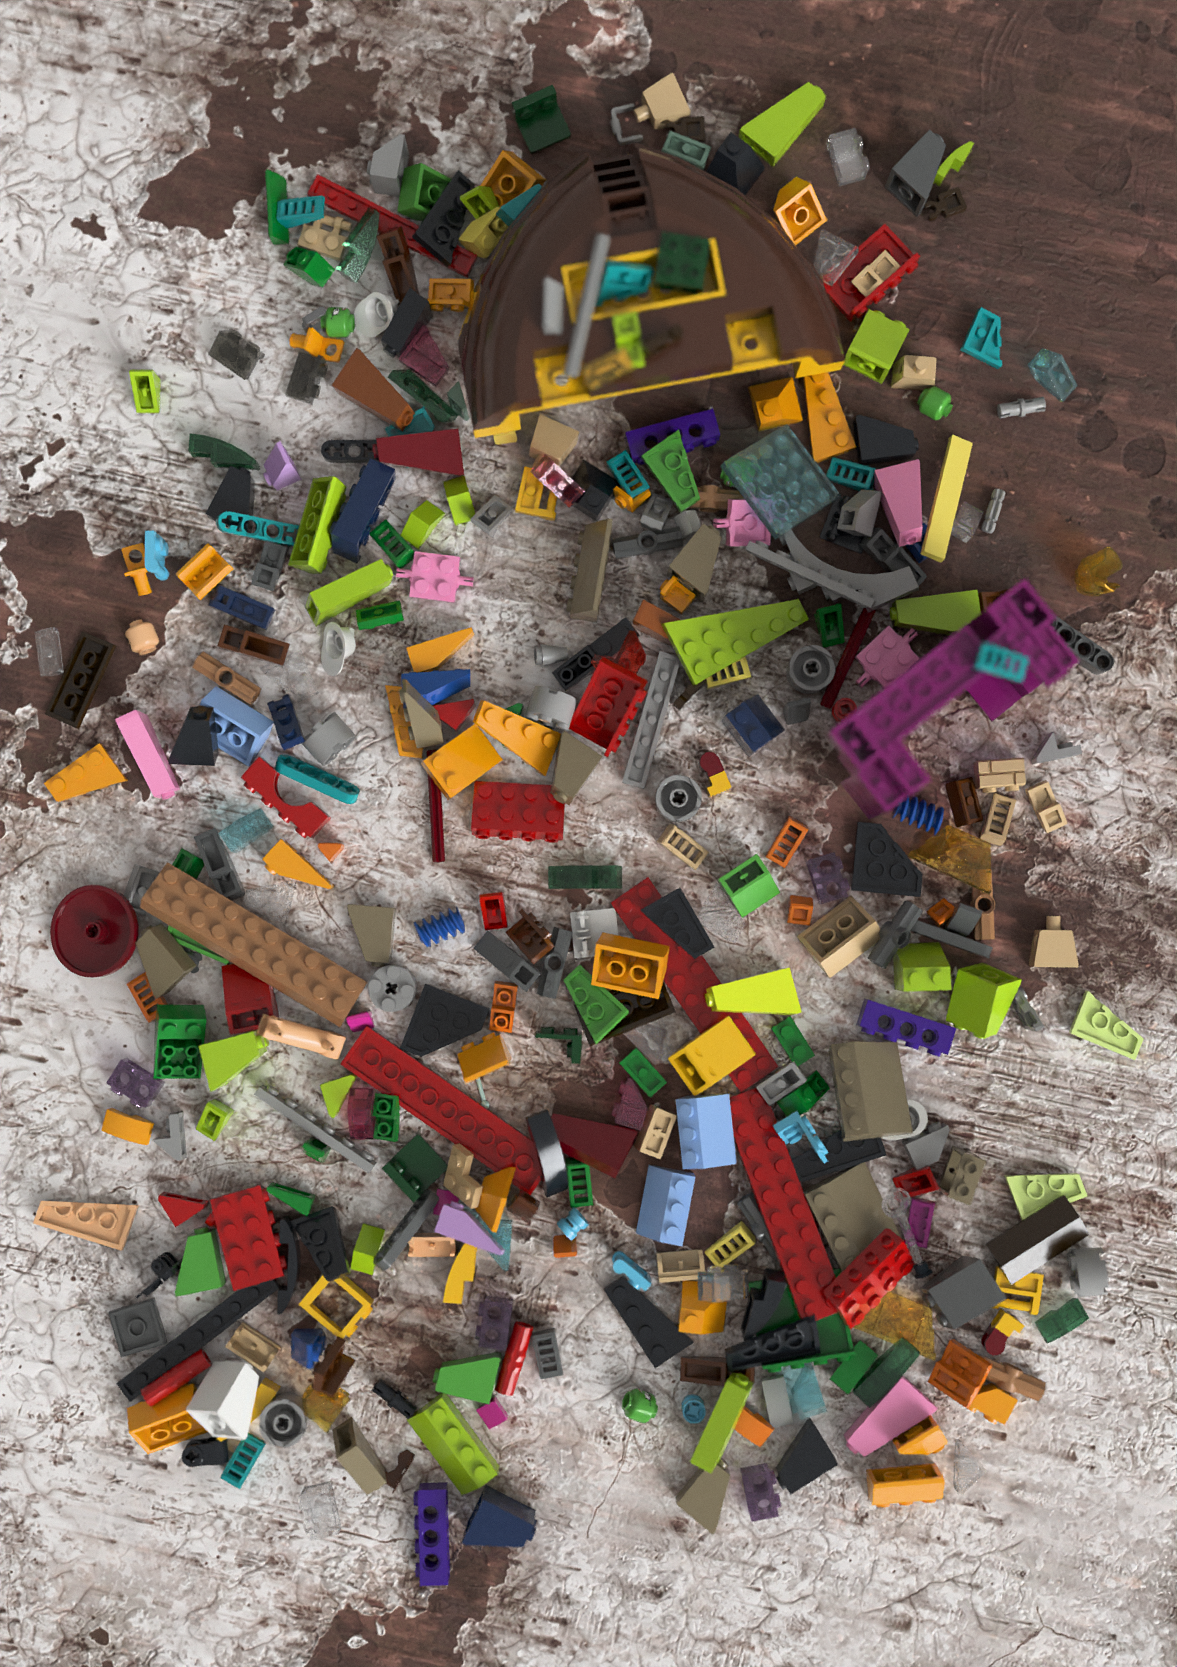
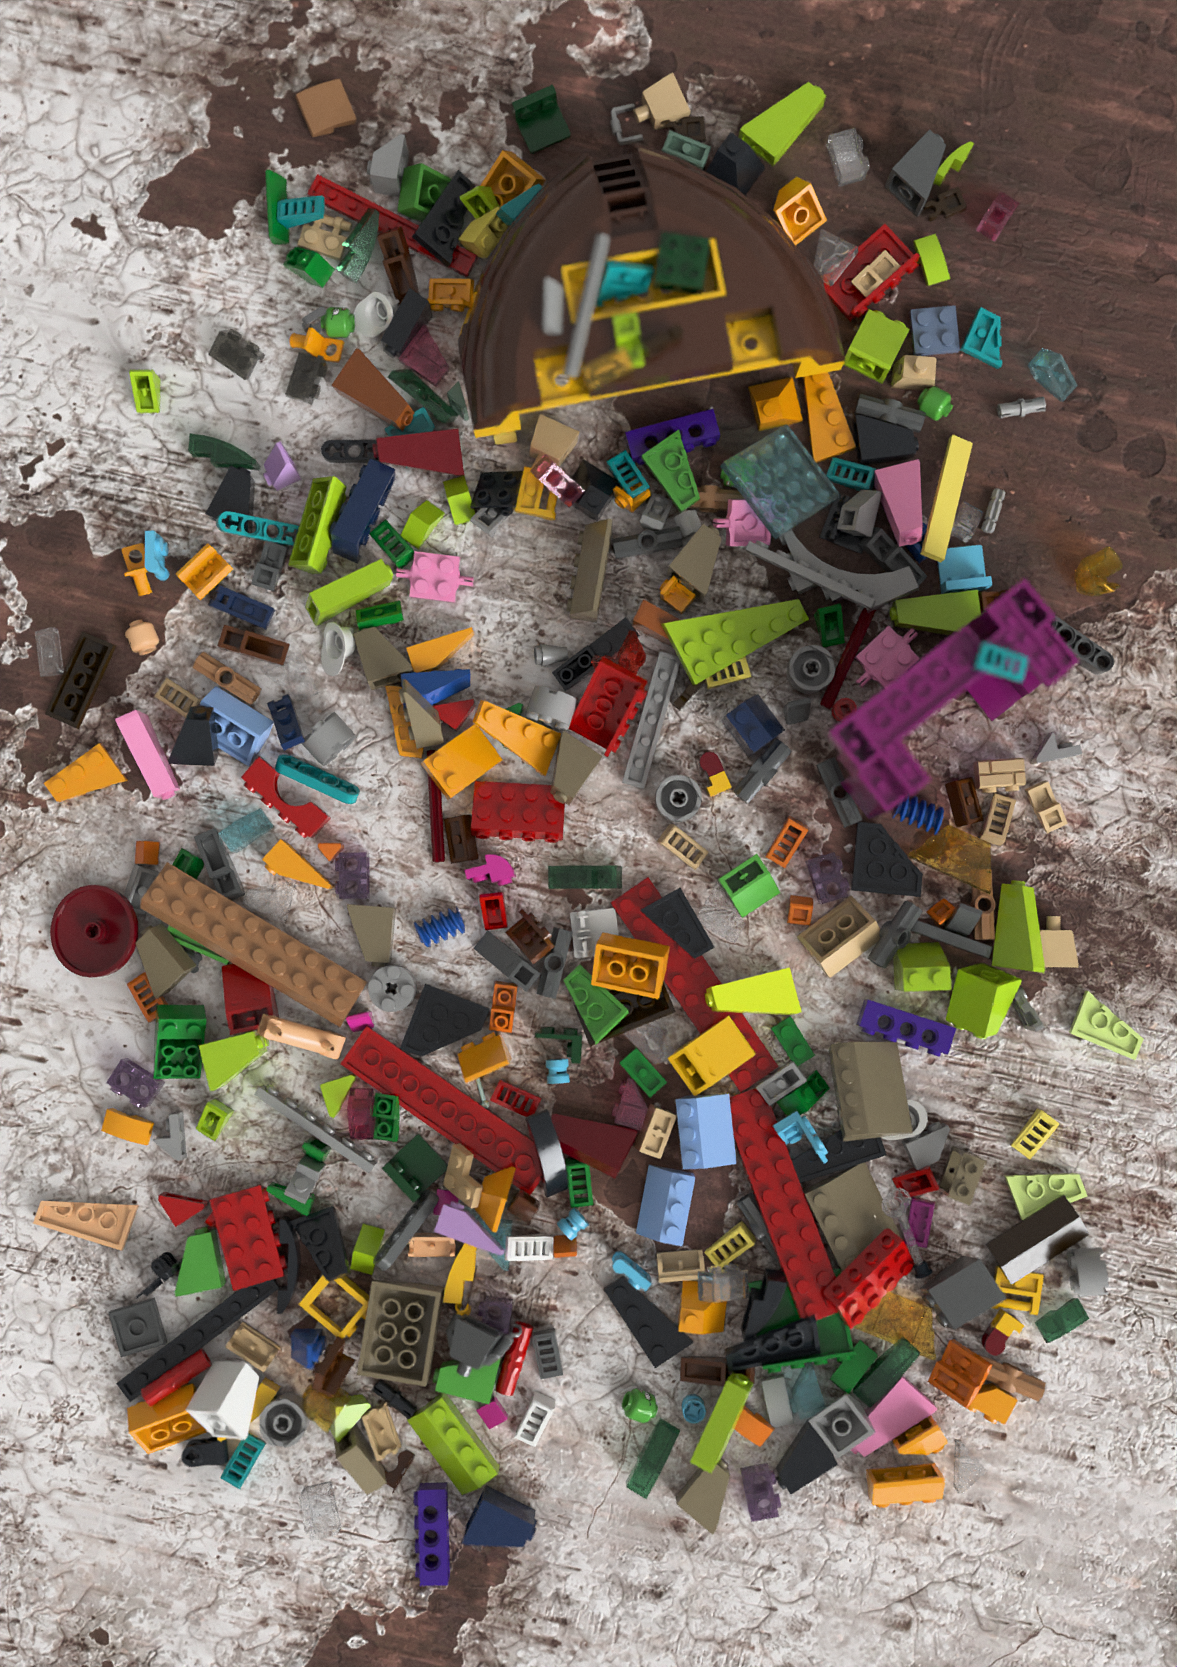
(147, 852): none -> orange slope
(193, 700): none -> tan slope
(304, 1179): none -> light grey slope
(325, 107): none -> medium nougat slope
(349, 1416): none -> slope
(360, 875): none -> clear purple brick
(380, 659): none -> dark tan slope
(381, 1431): none -> tan hinge
(400, 1331): none -> dark tan slope
(460, 839): none -> reddish brown slope
(475, 1342): none -> dark grey torso
(497, 490): none -> black hinge
(498, 869): none -> dark pink brick
(519, 1091): none -> red slope
(541, 1405): none -> white slope
(542, 1251): none -> white slope
(557, 1065): none -> medium azure wheel
(652, 1458): none -> clear green slope
(762, 771): none -> dark grey piece
(842, 1424): none -> light grey slope
(845, 807): none -> dark grey piece
(891, 412): none -> dark grey piece
(931, 259): none -> lime slope
(934, 331): none -> sand blue plate
(963, 570): none -> medium azure bracket
(997, 216): none -> clear pink slope
(1018, 930): none -> lime slope
(1041, 1139): none -> light yellow slope

